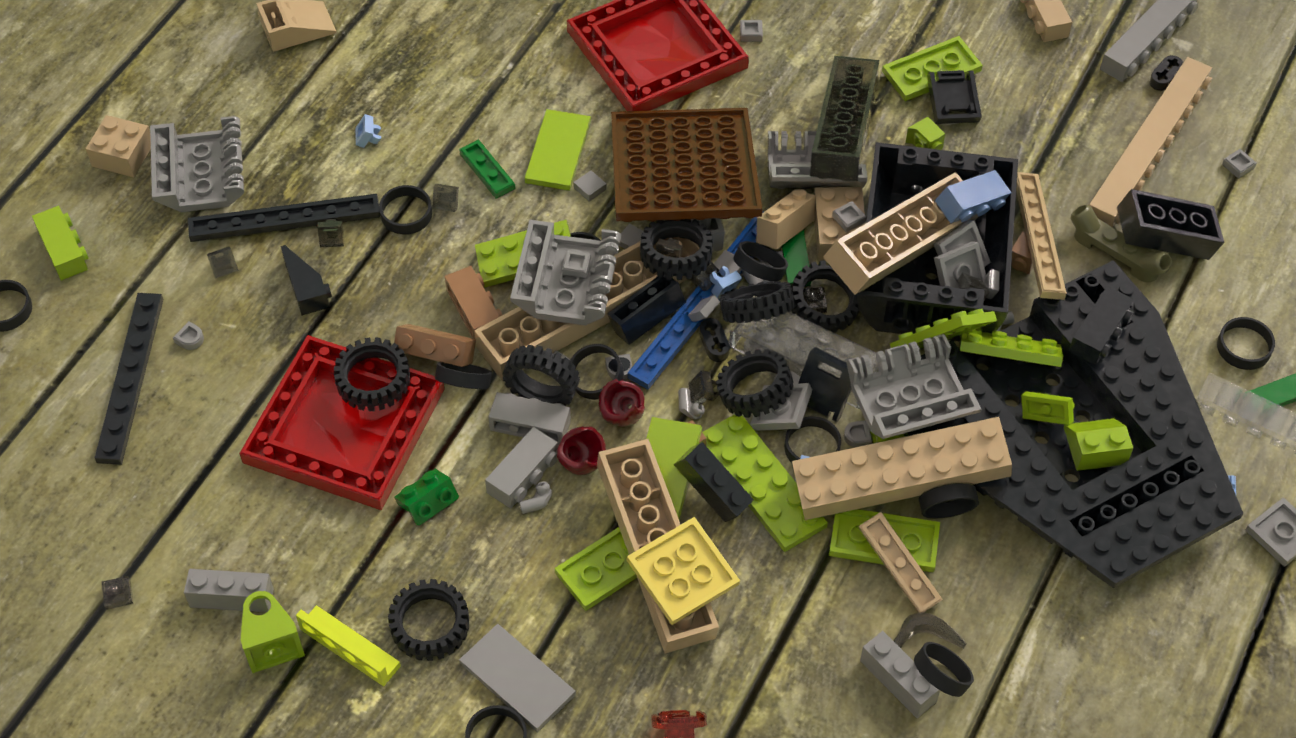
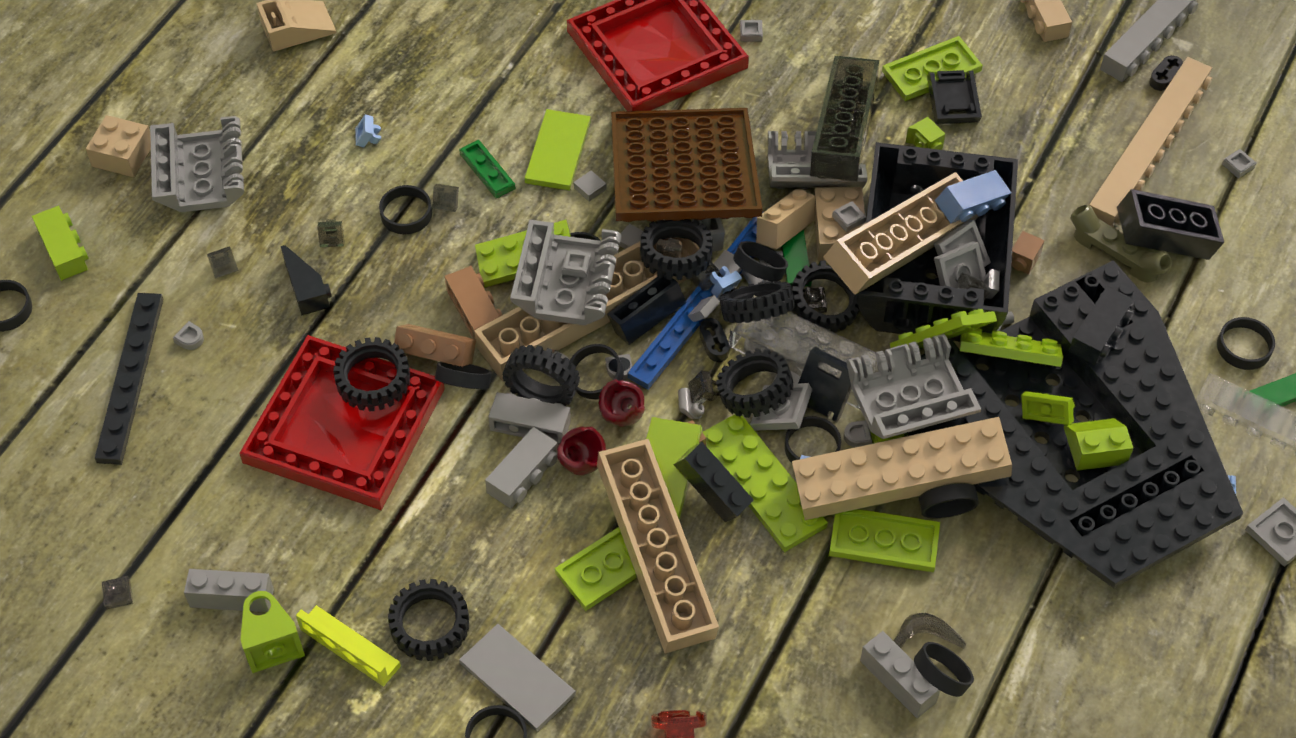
(282, 217): black plate -> none
(427, 496): green bracket -> none
(539, 500): light grey arm -> none
(683, 570): light yellow plate -> none
(900, 563): tan tile -> none
(1040, 237): tan tile -> none

